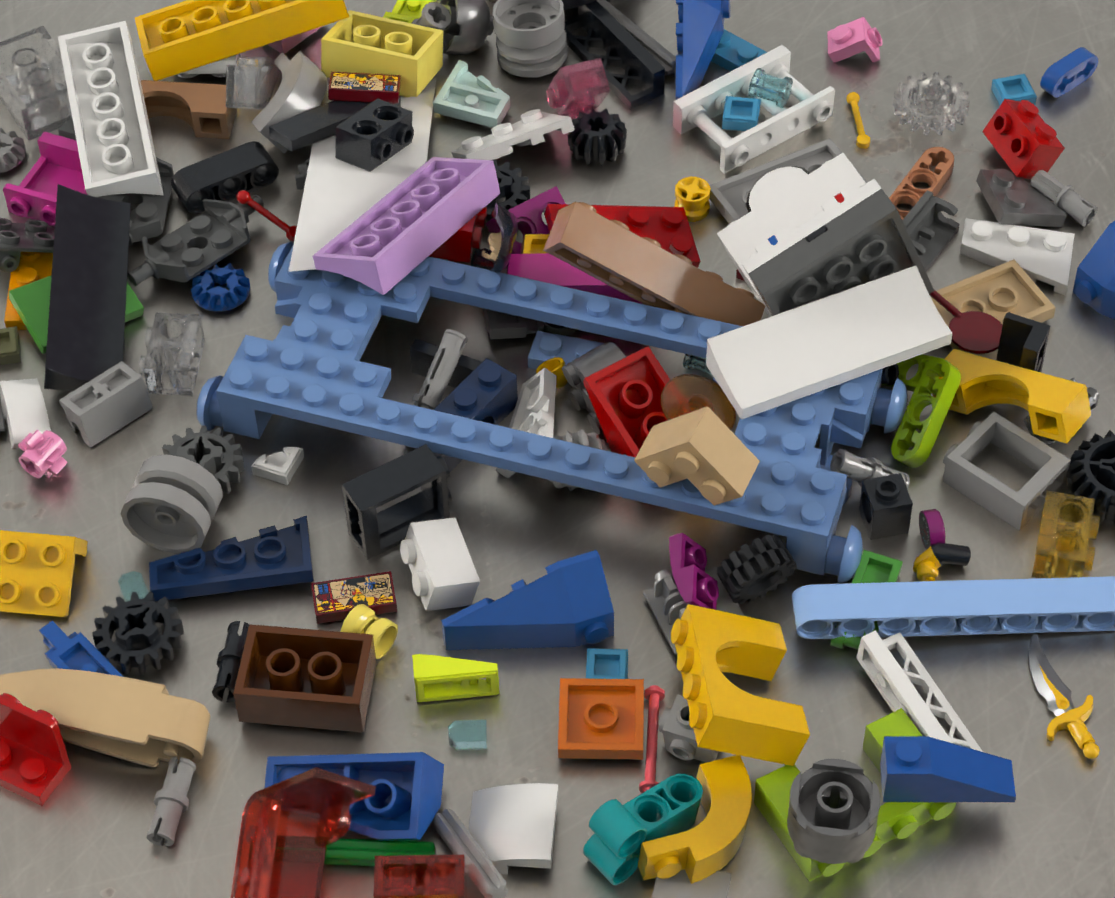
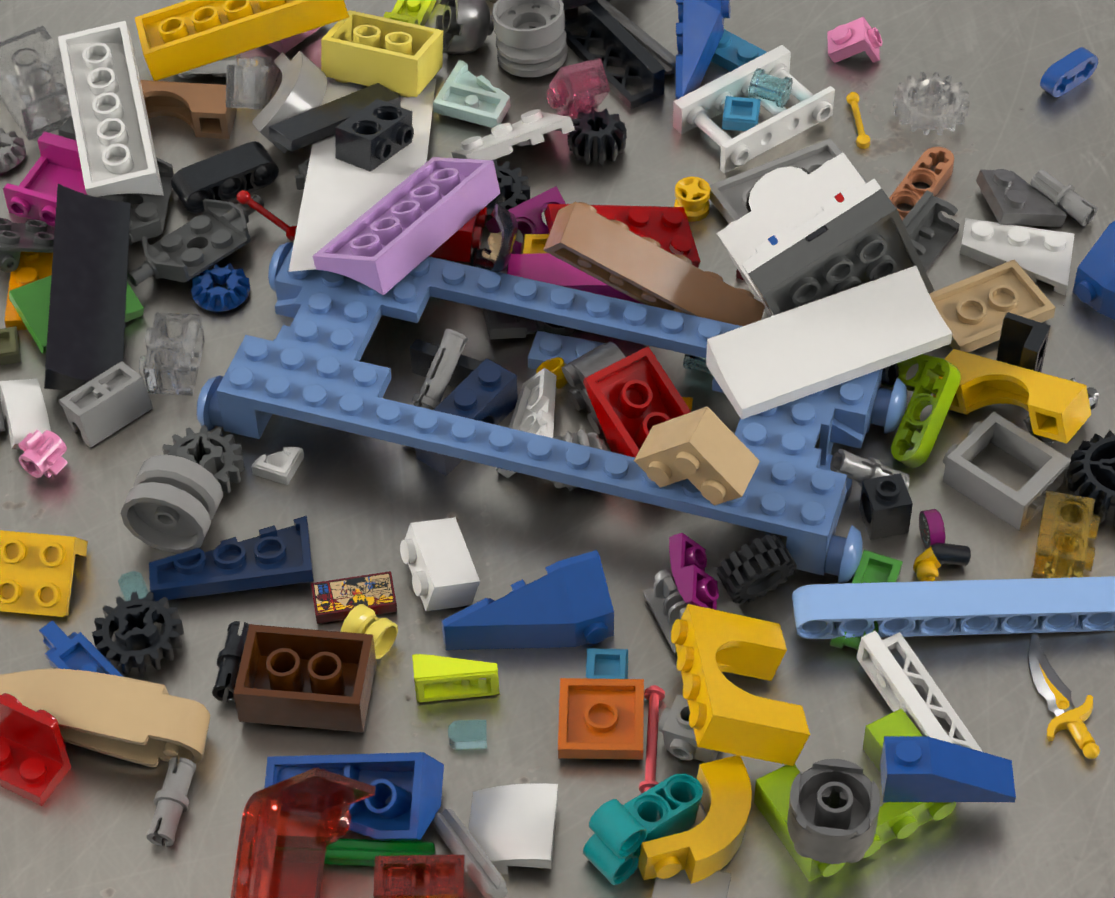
(364, 87): tile -> none
(386, 529): black window -> none
(434, 16): light grey bush -> none
(693, 392): clear orange dish -> none
(972, 330): dark red piece -> none
(1013, 88): dark azure tile -> none
(1023, 138): red brick -> none

